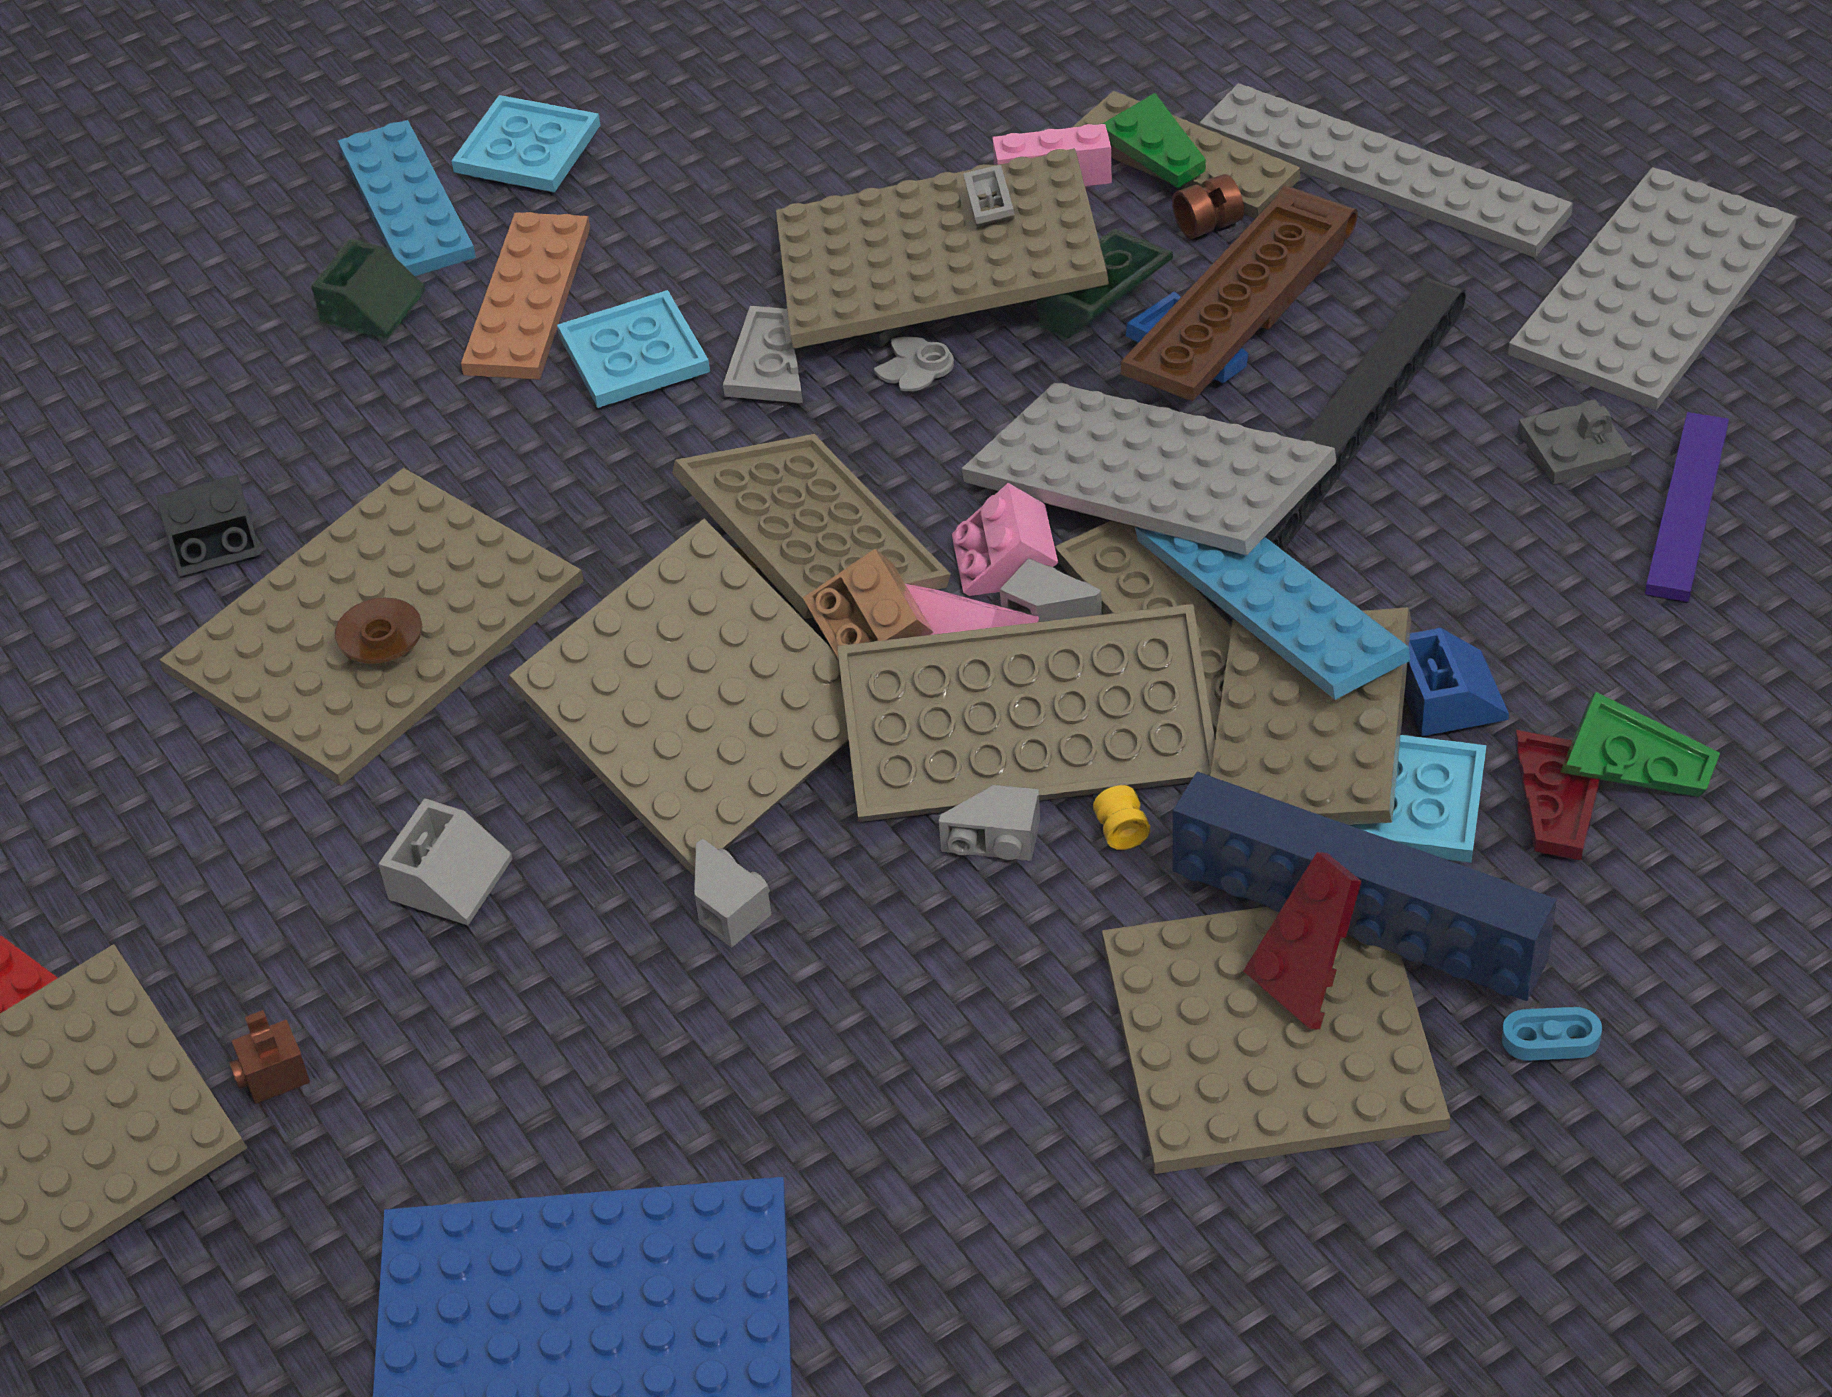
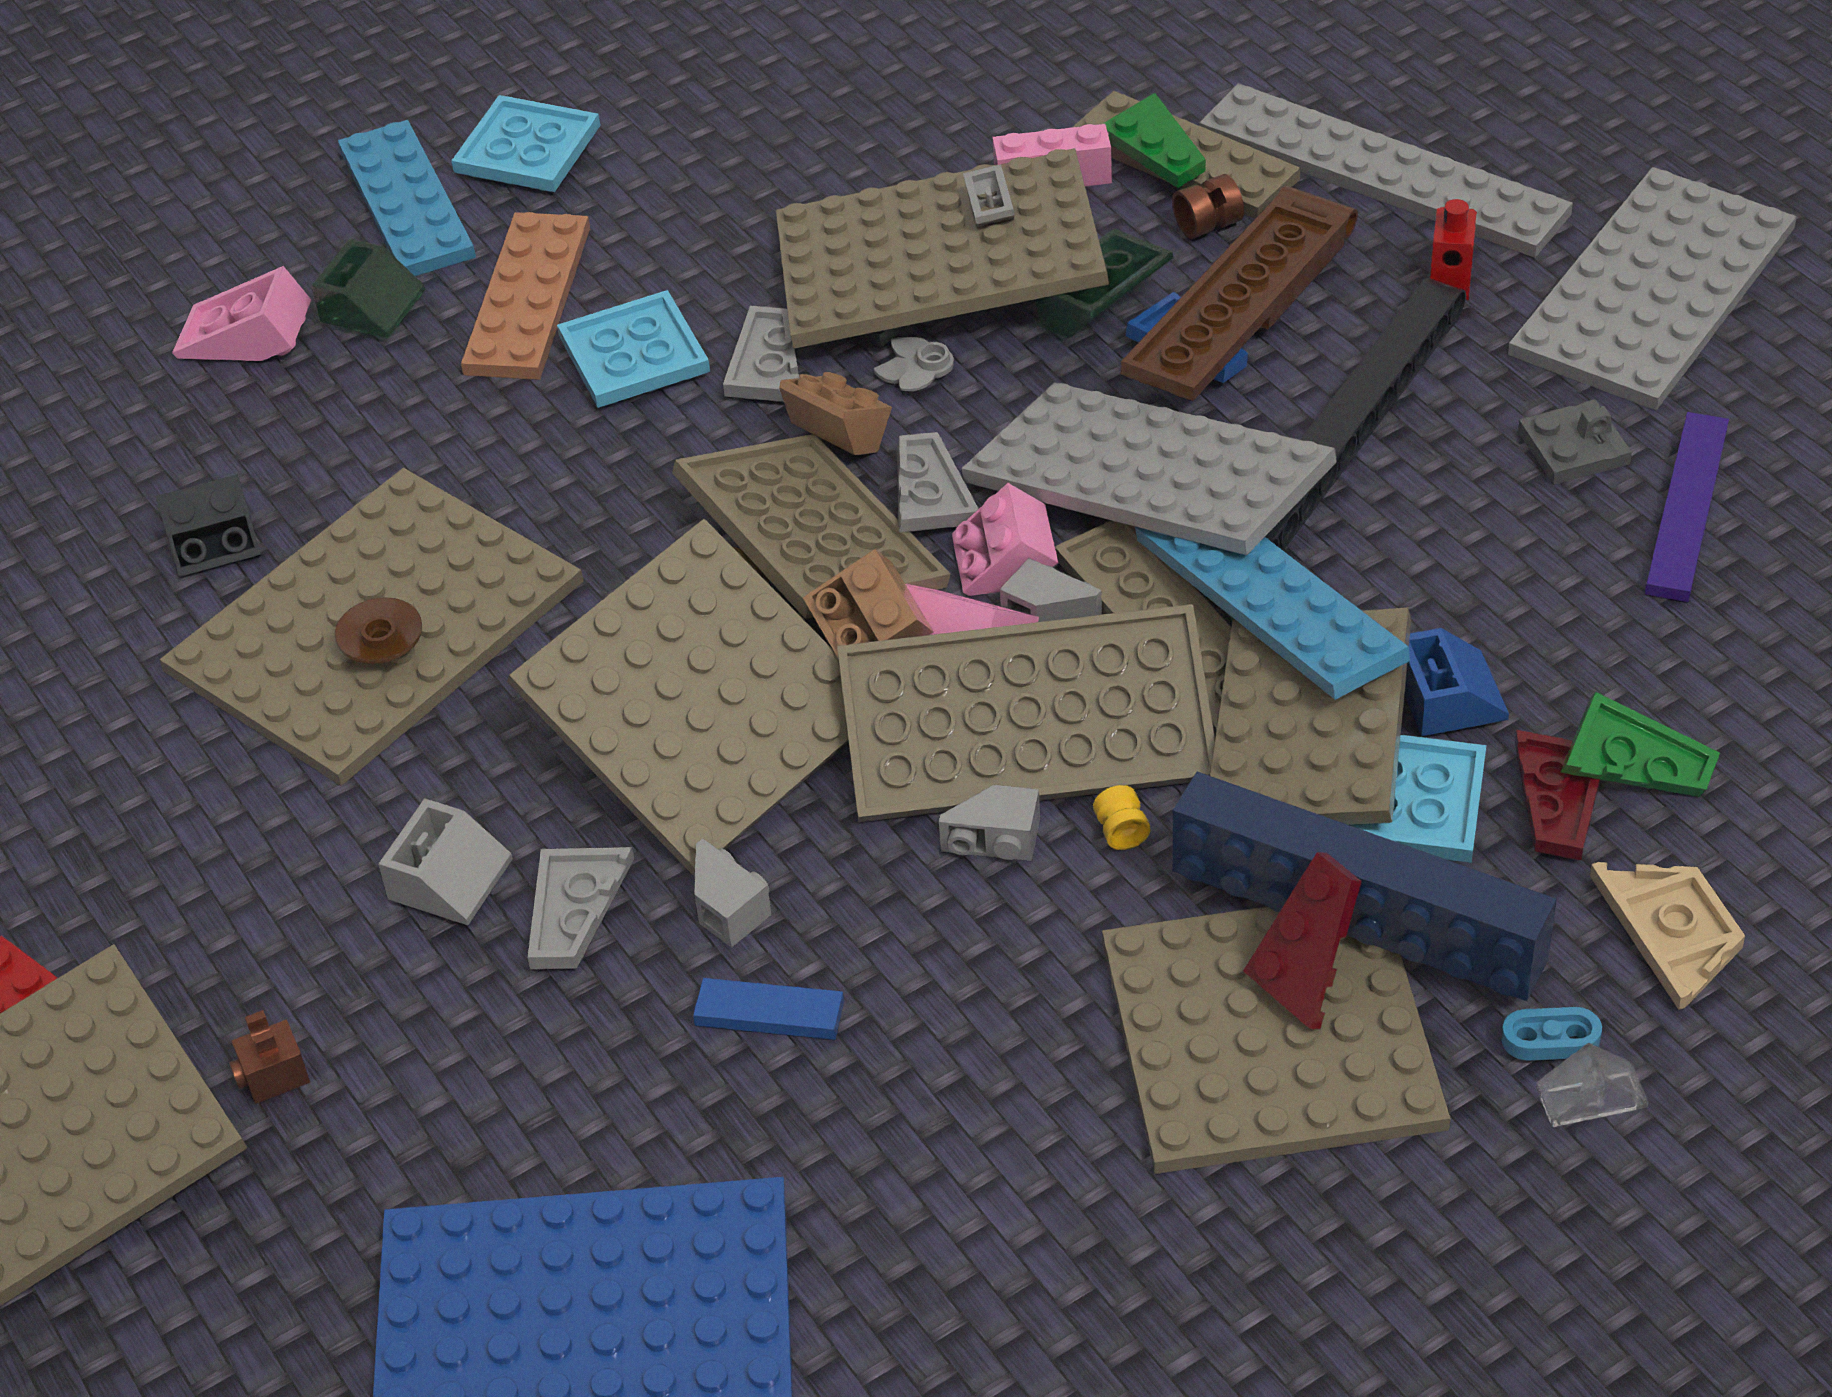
(246, 321): none -> bright pink slope
(572, 901): none -> light grey wing
(769, 1008): none -> blue tile
(836, 411): none -> medium nougat slope
(929, 485): none -> light grey wing
(1454, 235): none -> red torso
(1590, 1087): none -> clear slope
(1673, 923): none -> tan wing

